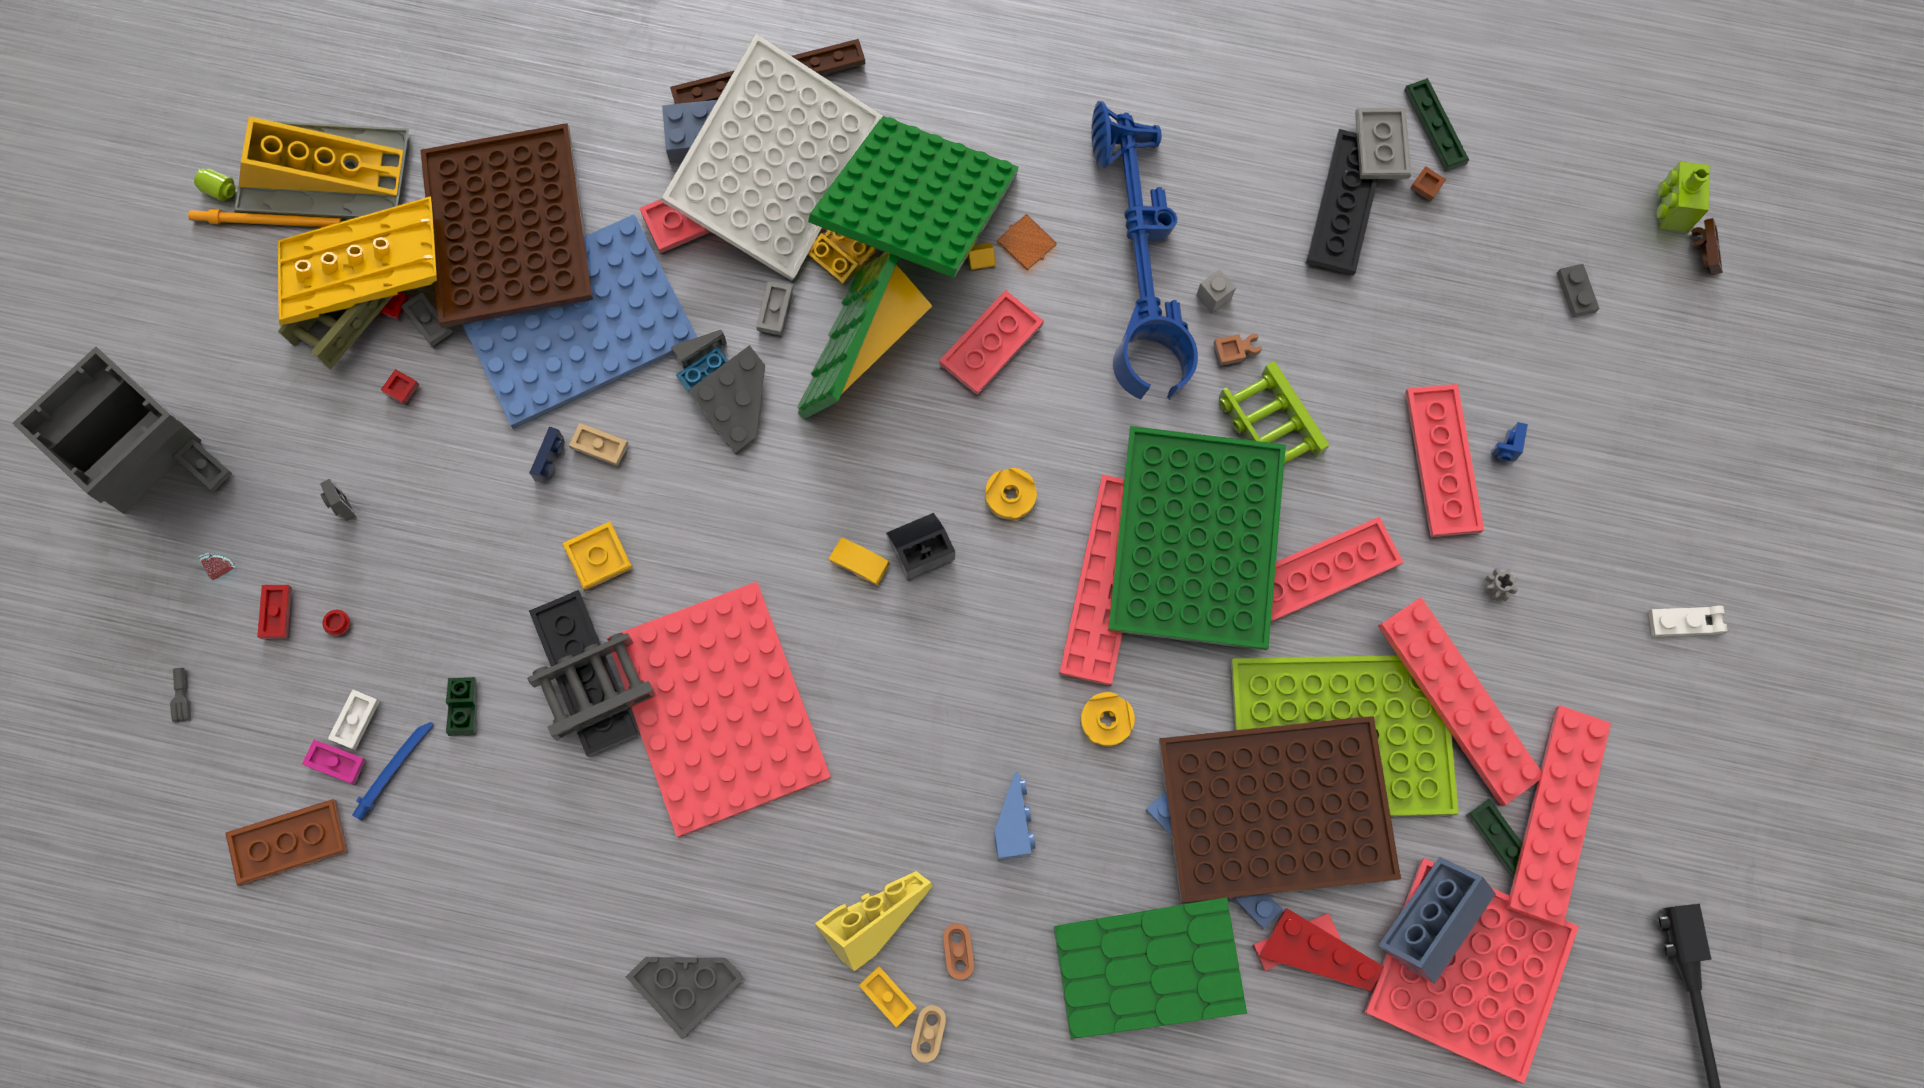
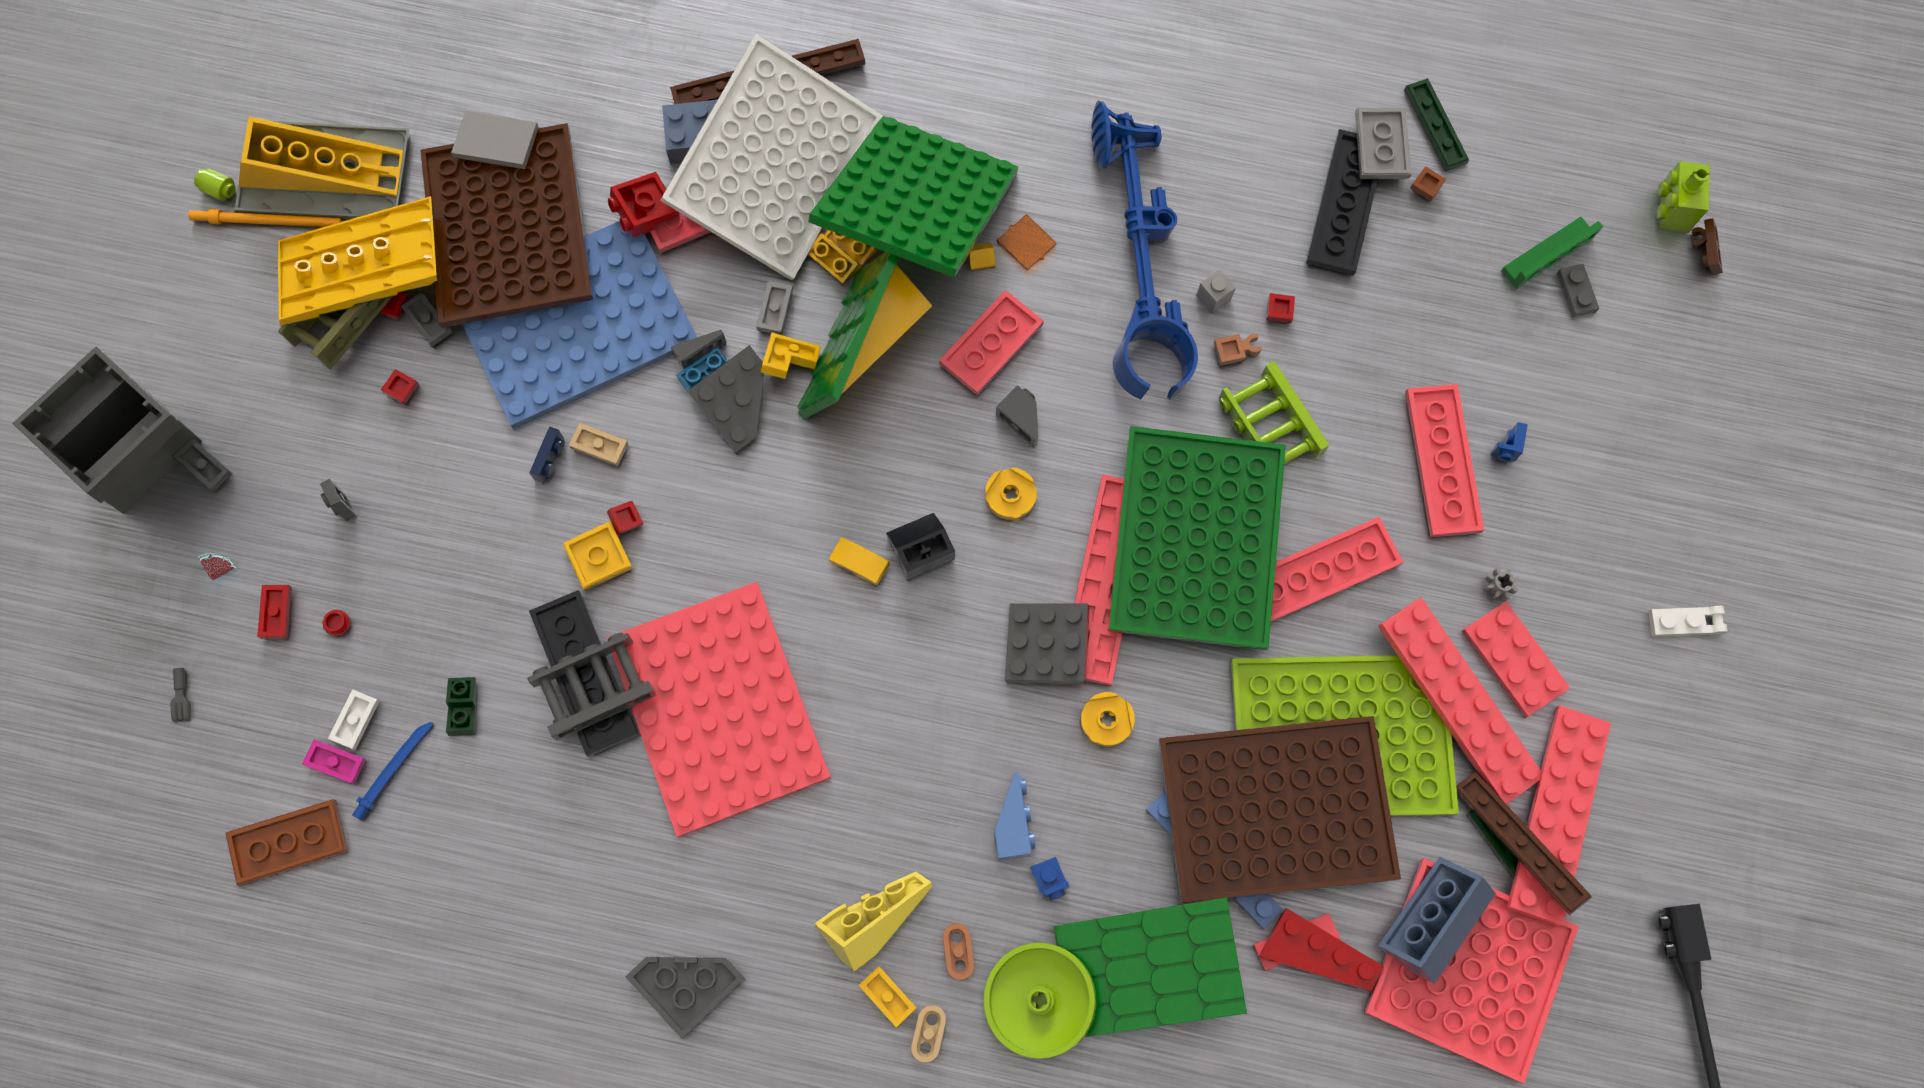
(495, 139): none -> light grey tile
(624, 517): none -> red plate
(640, 204): none -> red plate
(786, 350): none -> yellow plate
(1020, 414): none -> dark grey slope
(1040, 1000): none -> lime dish
(1047, 643): none -> dark grey plate
(1050, 879): none -> blue bracket
(1280, 308): none -> red plate
(1516, 659): none -> coral plate
(1523, 843): none -> reddish brown tile
(1550, 251): none -> green fence

